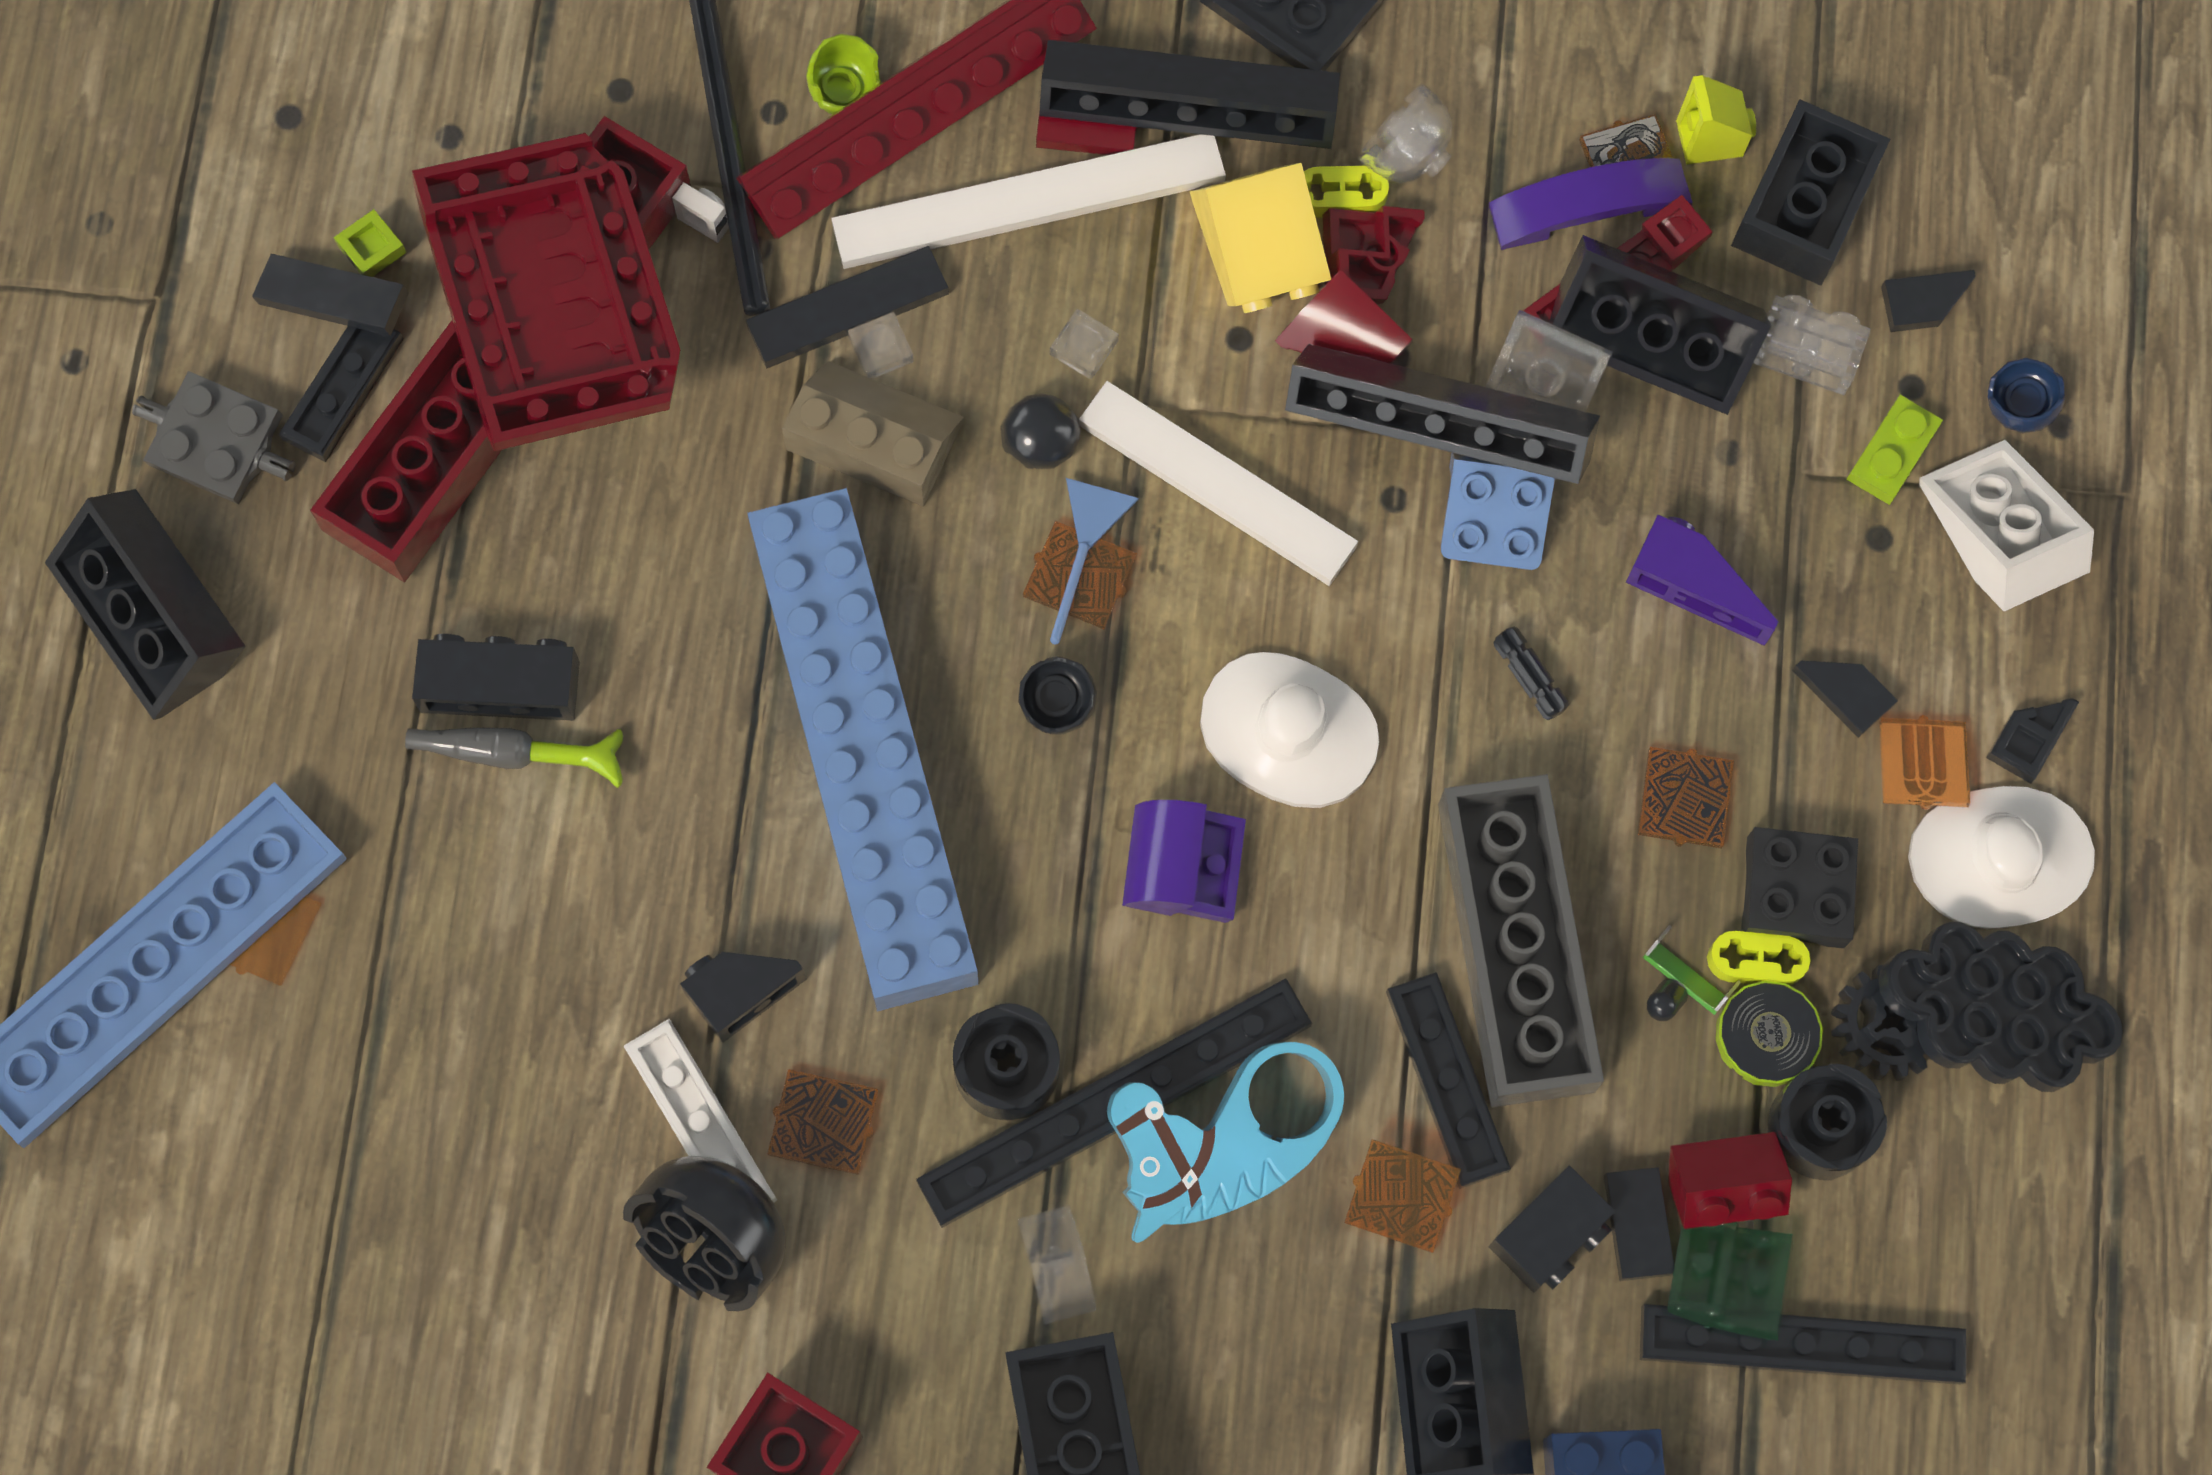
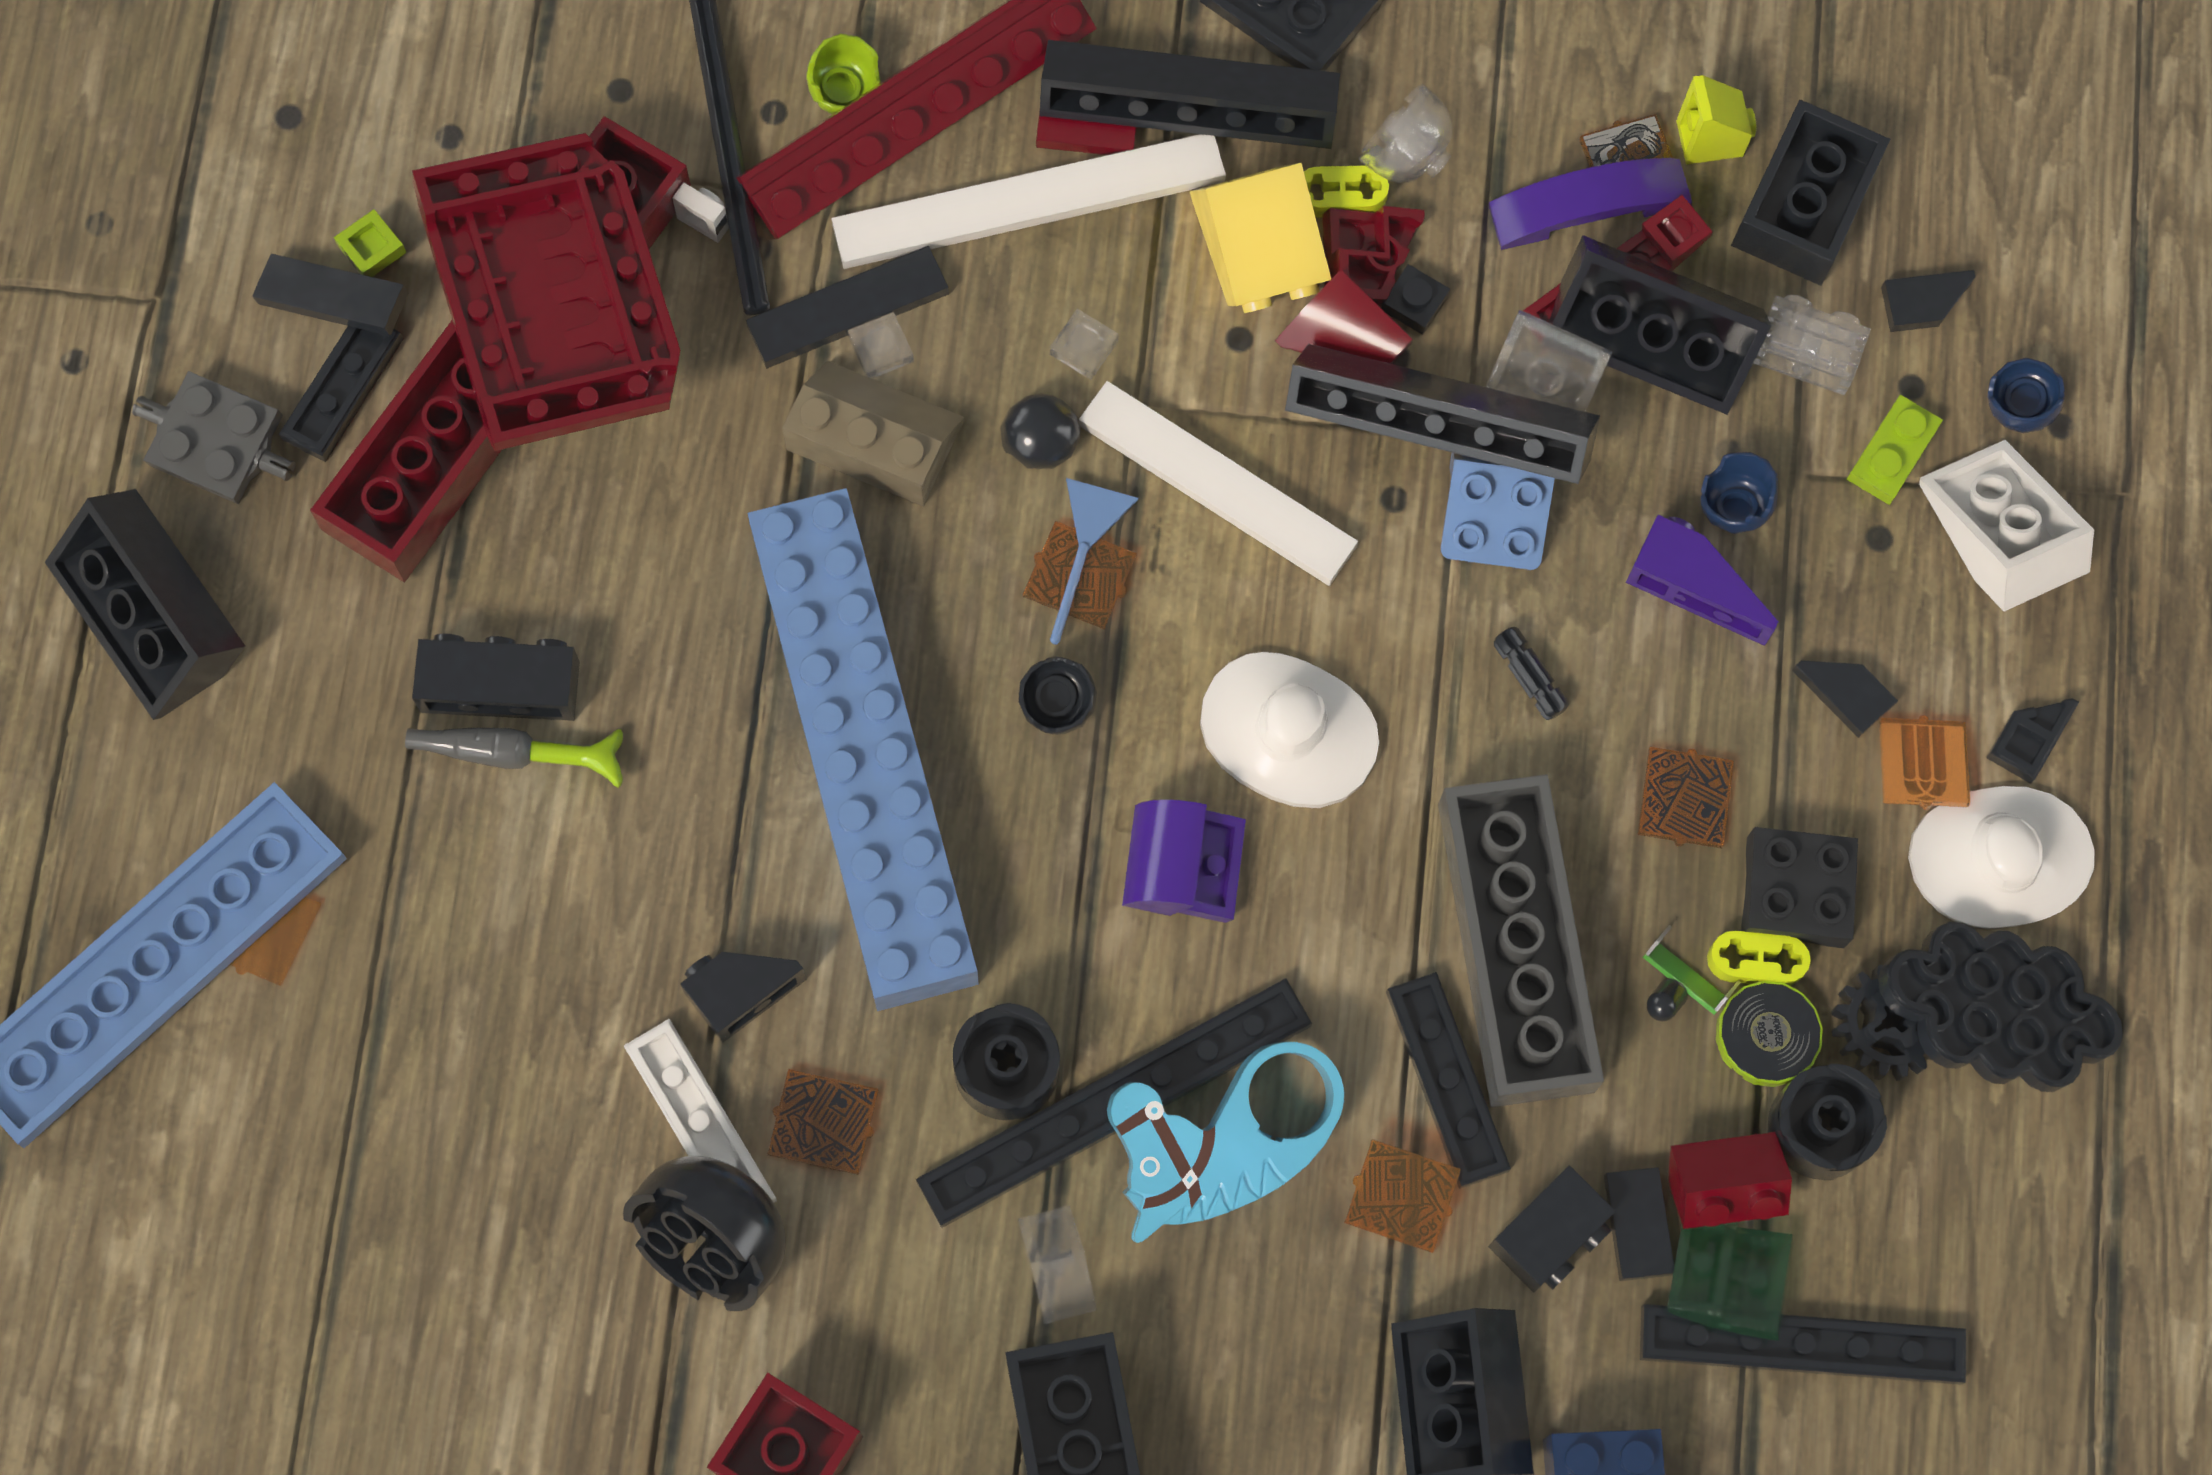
(1415, 299): none -> black plate
(1740, 493): none -> dark blue hair

